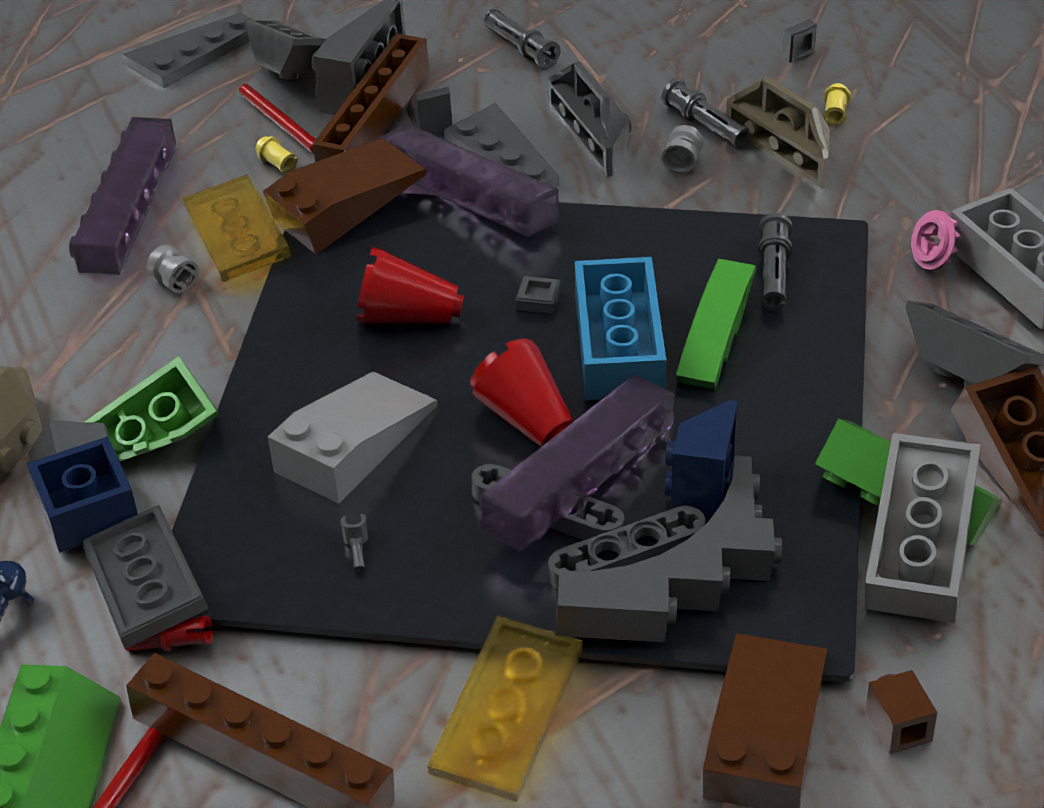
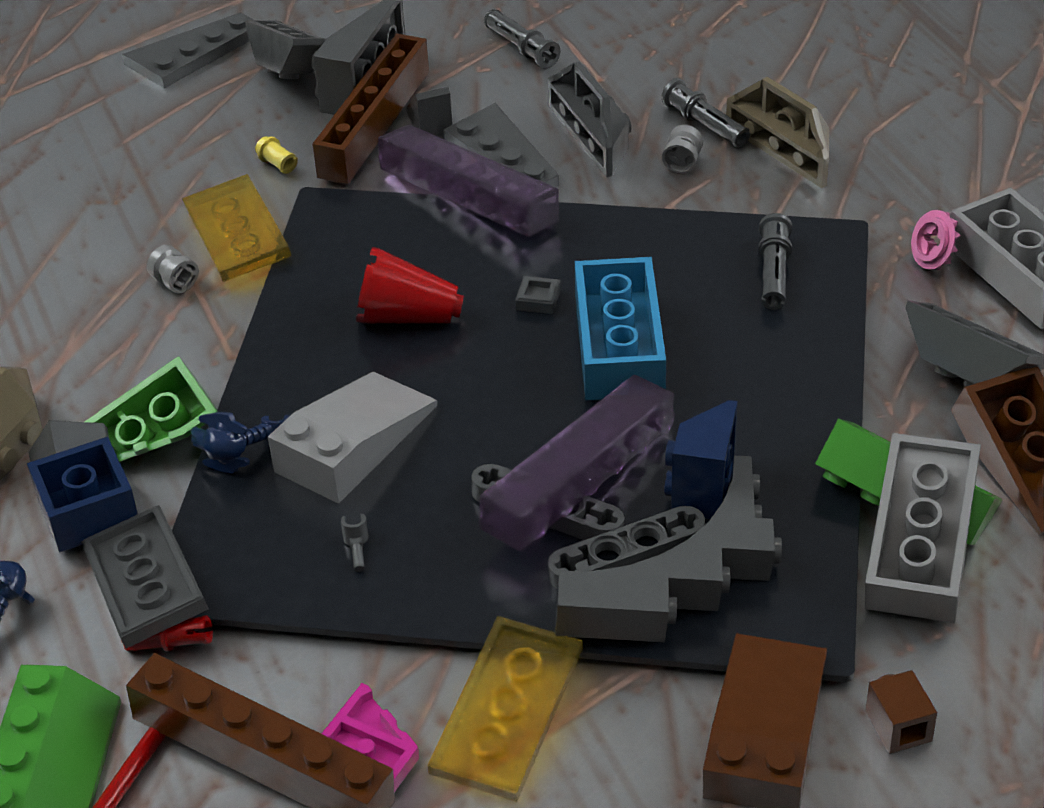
(123, 196): clear purple brick -> none
(227, 439): none -> dark blue piece
(277, 116): red bar -> none
(340, 192): reddish brown slope -> none
(374, 733): none -> dark pink wing
(522, 391): red cone -> none
(715, 324): bright green slope -> none
(799, 40): dark grey tile -> none
(836, 99): light yellow pin -> none

